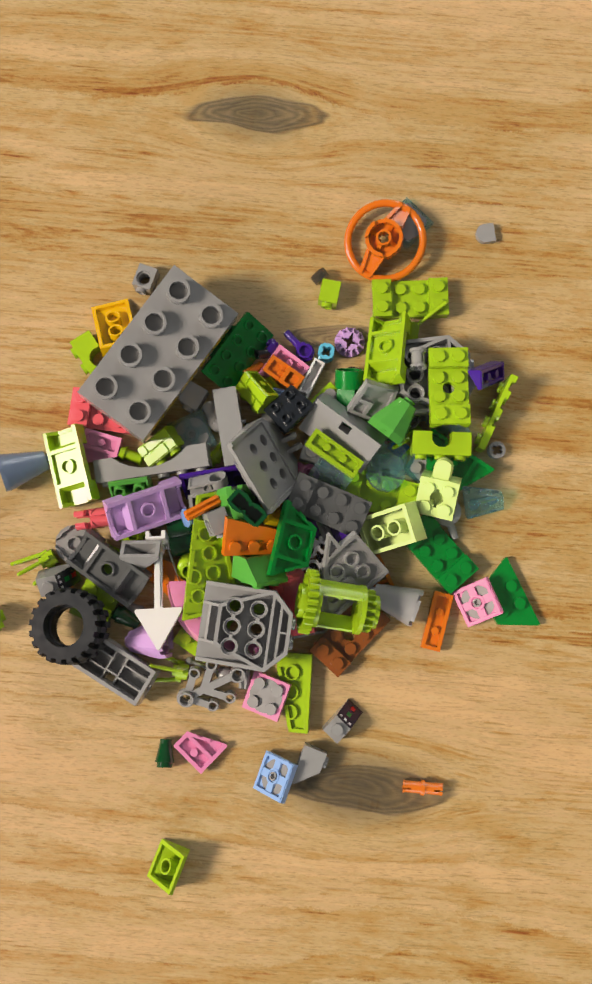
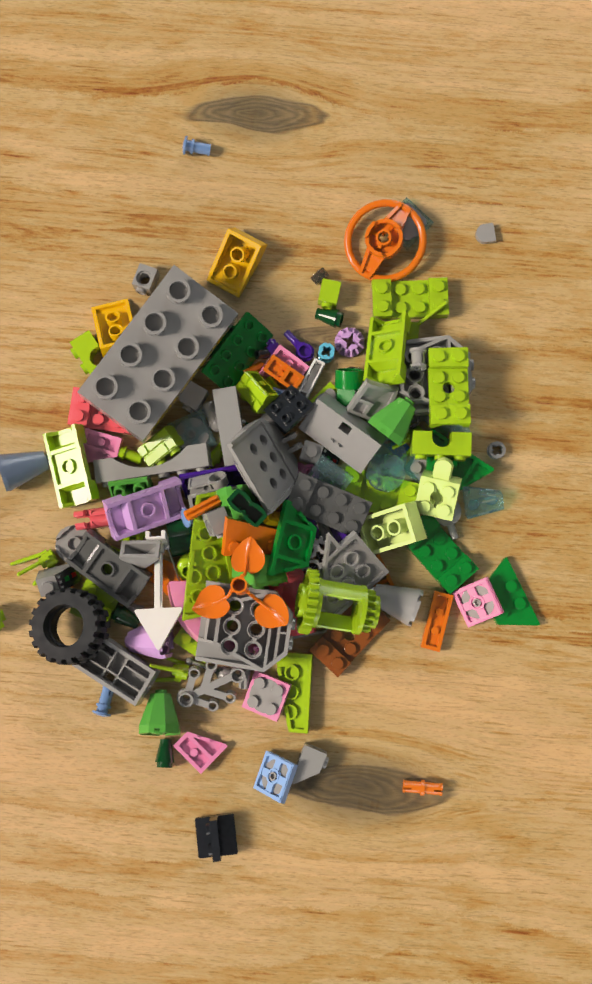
(104, 703): none -> medium blue pin
(160, 716): none -> bright green cone
(168, 865): lime slope -> none
(195, 147): none -> medium blue pin
(216, 836): none -> black bracket
(236, 261): none -> yellow slope
(247, 558): none -> orange plant
(330, 316): none -> dark green cone
(334, 453): lime plate -> none
(342, 721): slope -> none
(487, 374): slope -> none
(495, 406): lime wing -> none

